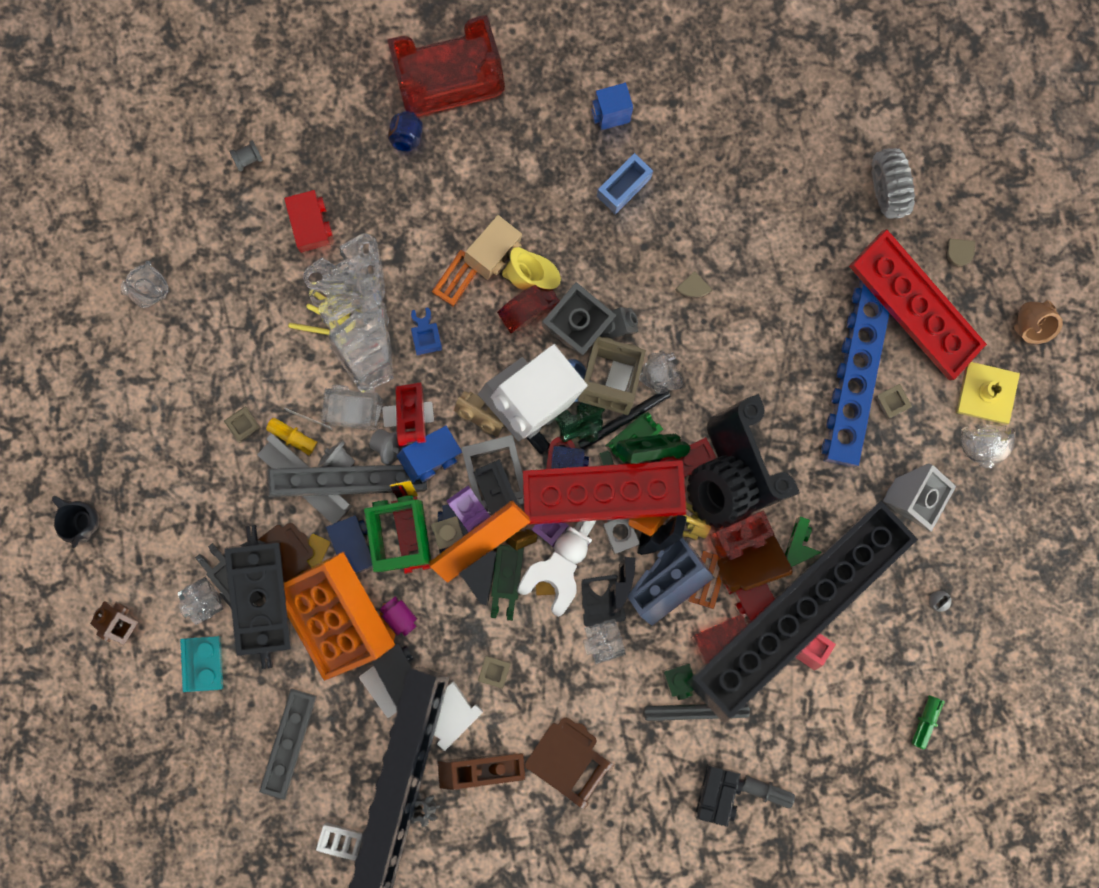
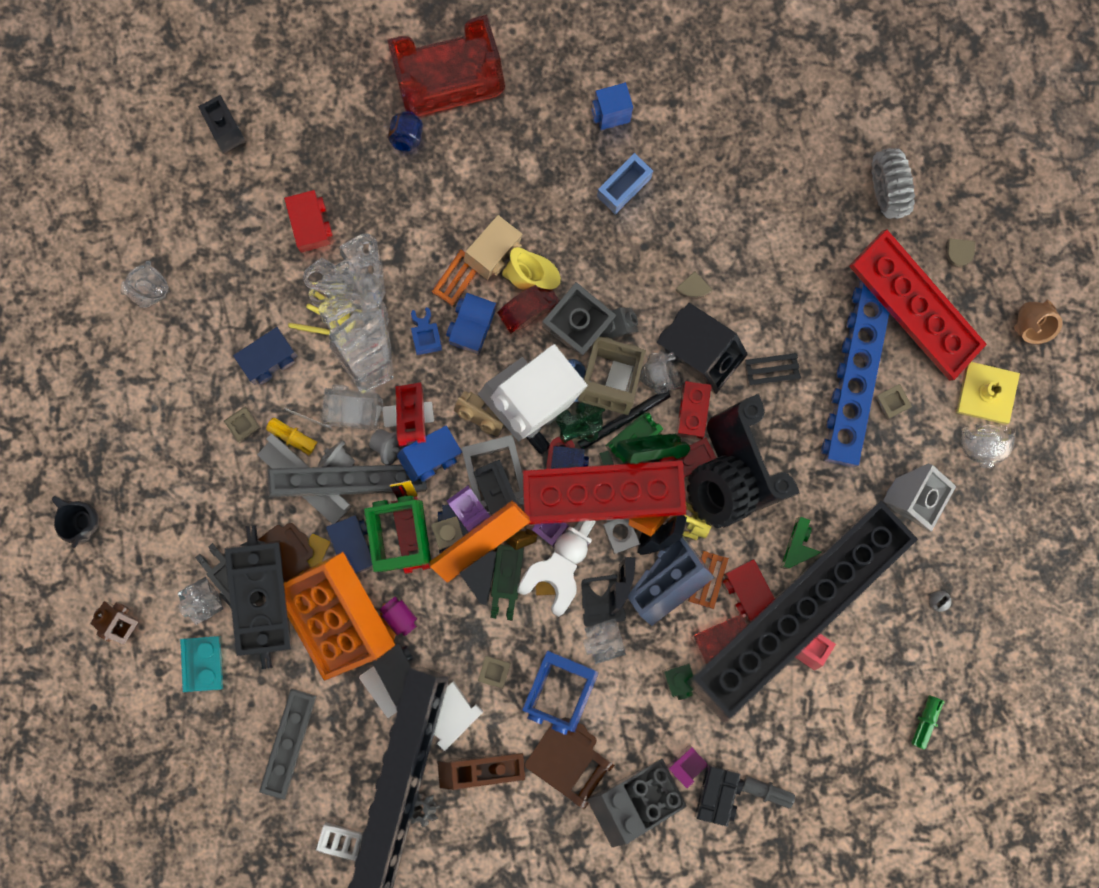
(222, 124): none -> black plate
(246, 155): dark grey bush -> none
(266, 356): none -> dark blue brick
(472, 323): none -> blue brick
(567, 665): none -> blue window
(637, 803): none -> dark grey slope
(686, 712): dark grey axle -> none
(687, 766): none -> magenta panel
(693, 410): none -> red brick
(703, 346): none -> black slope
(745, 533): clear red brick -> none
(755, 567): reddish brown piece -> none
(764, 360): none -> black tile

